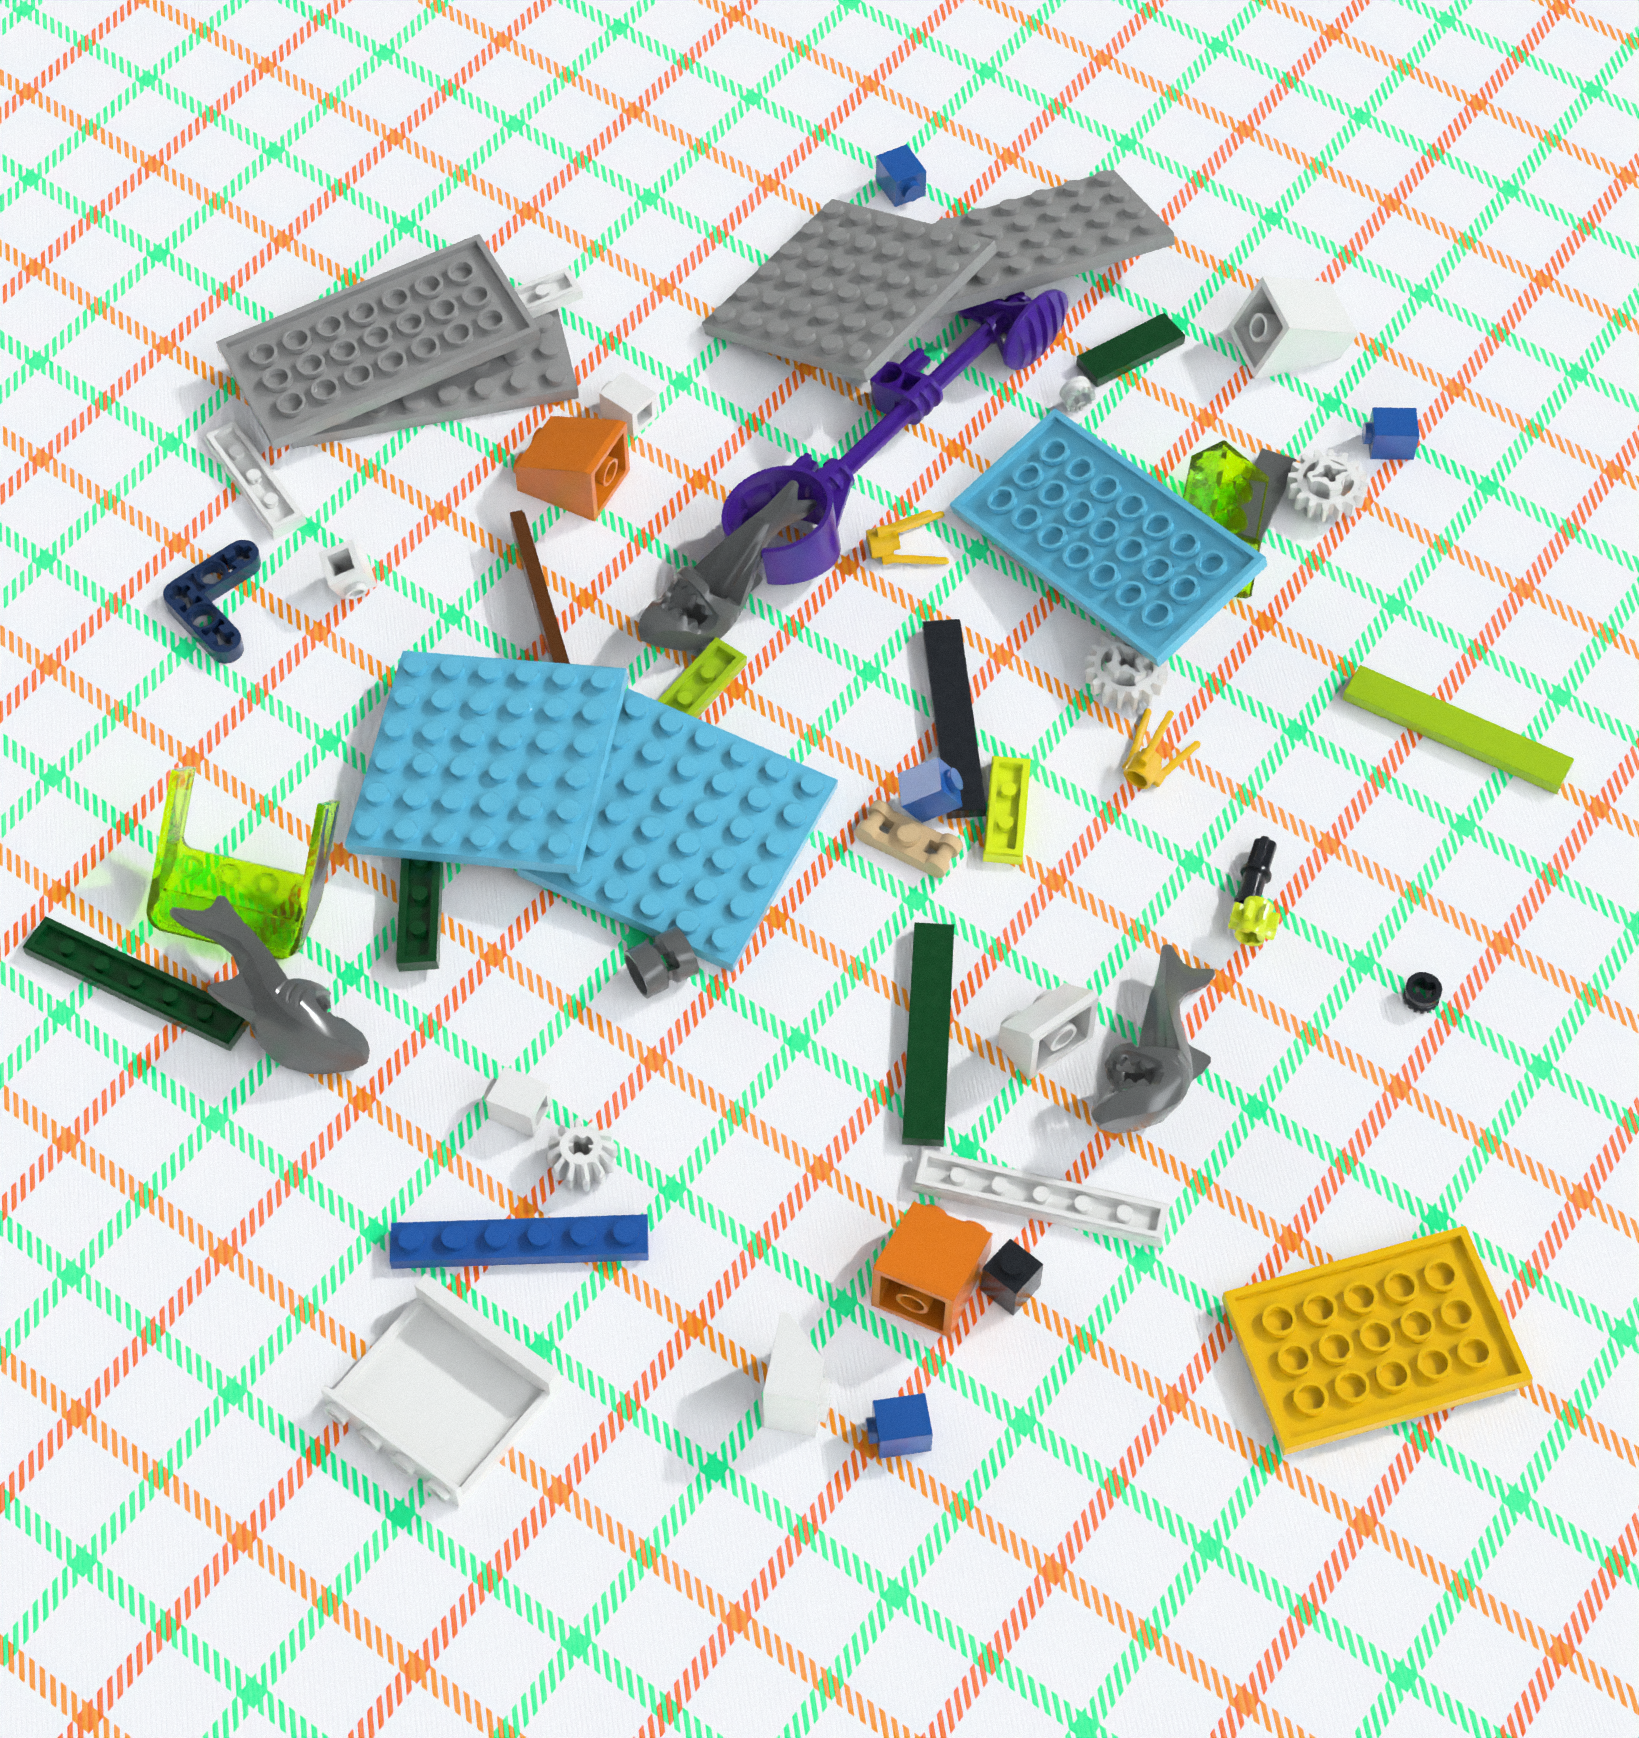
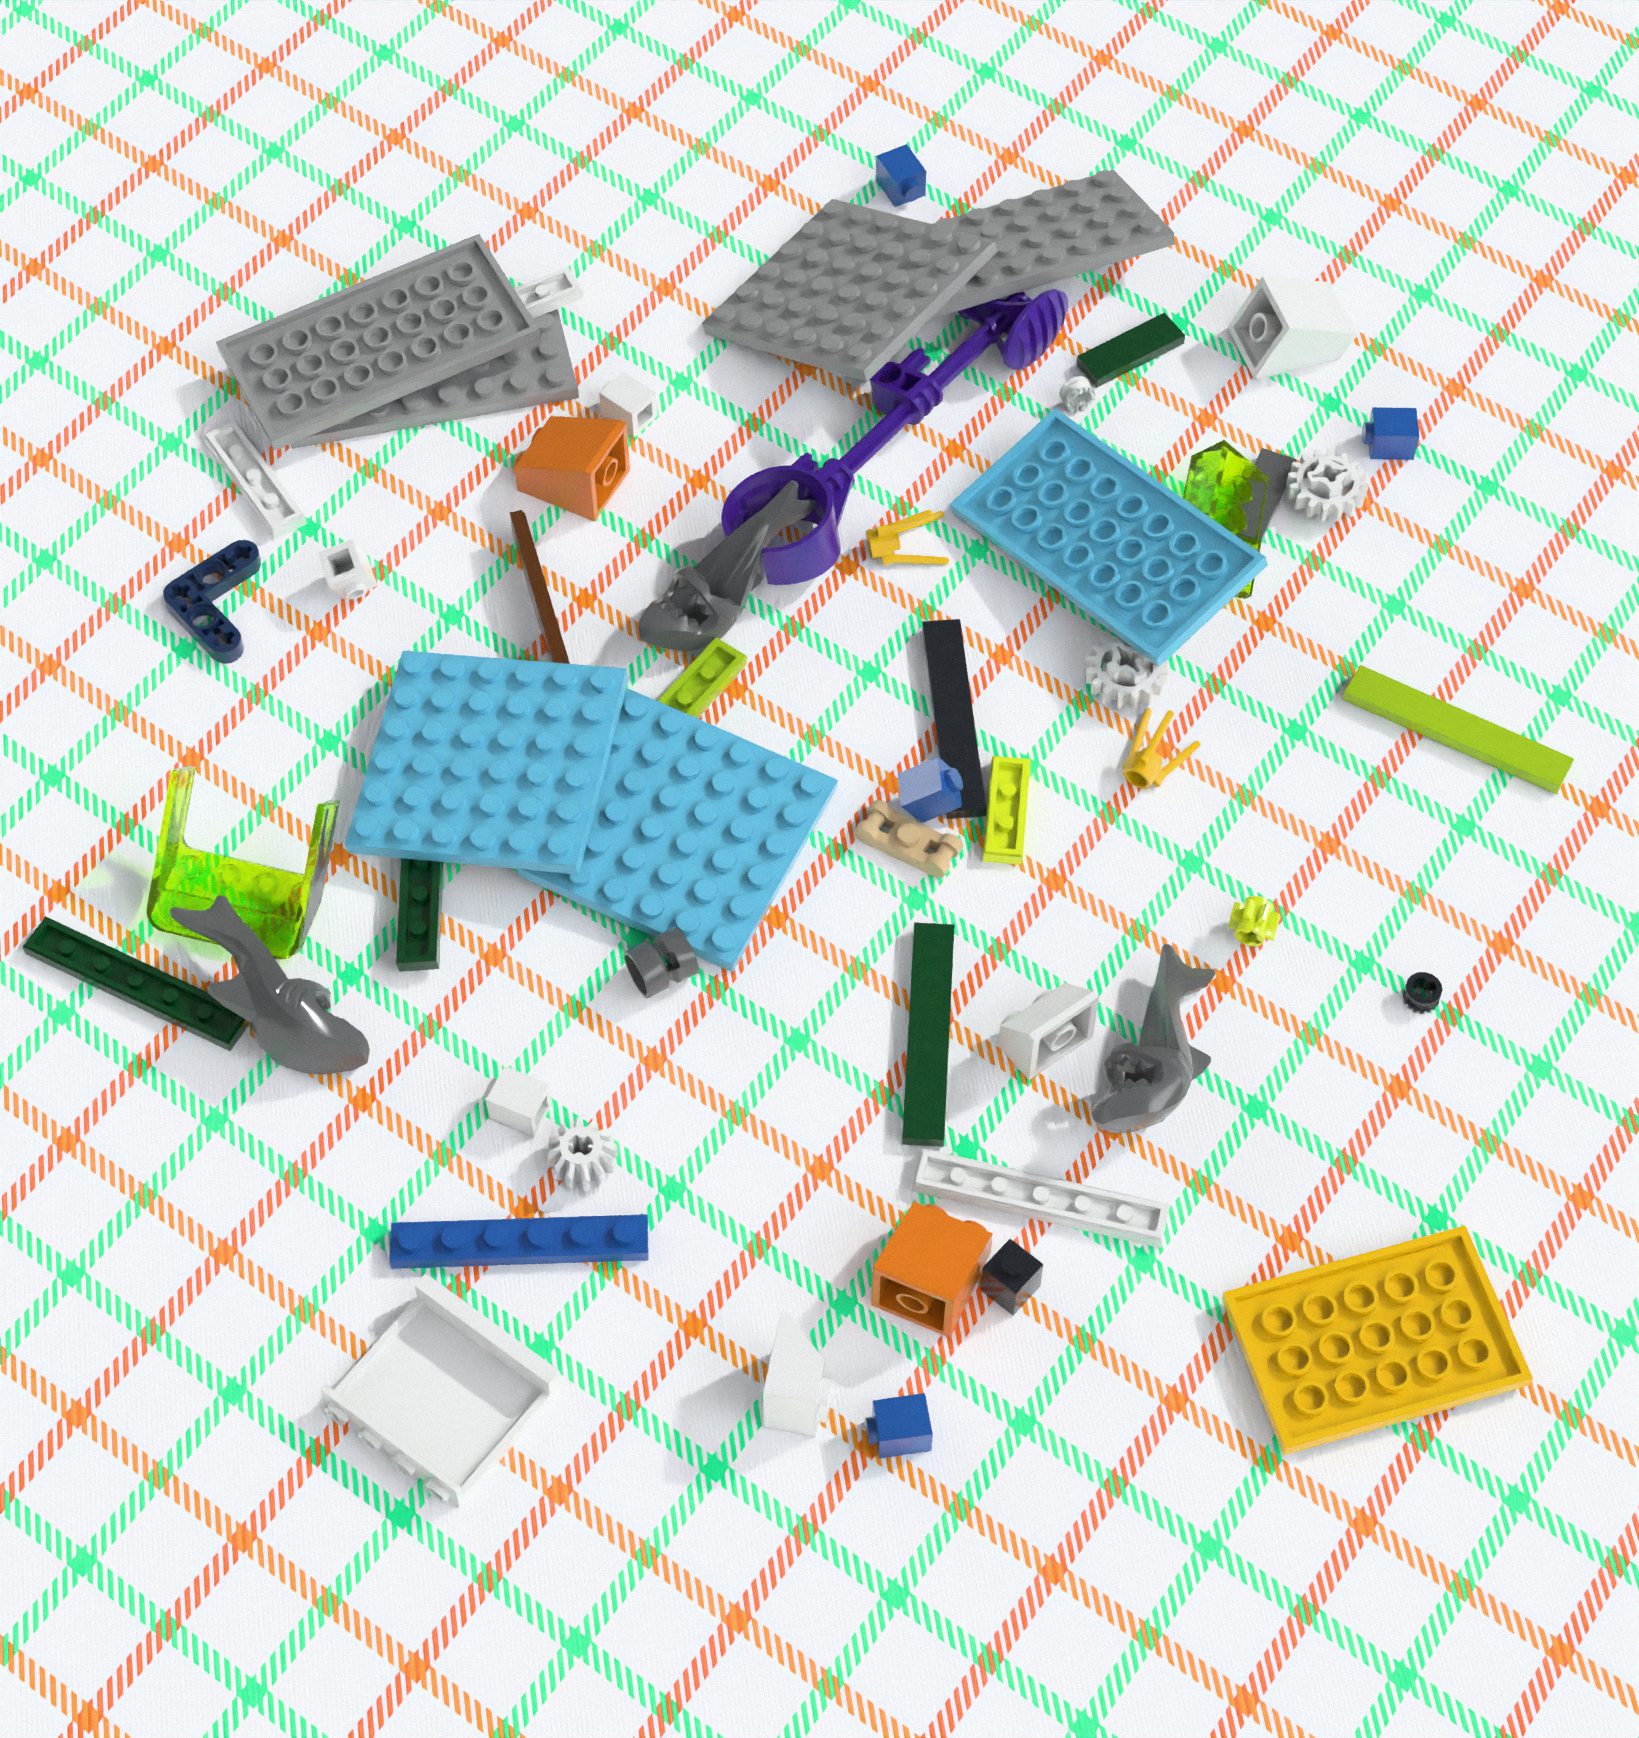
(1257, 869): black axle -> none

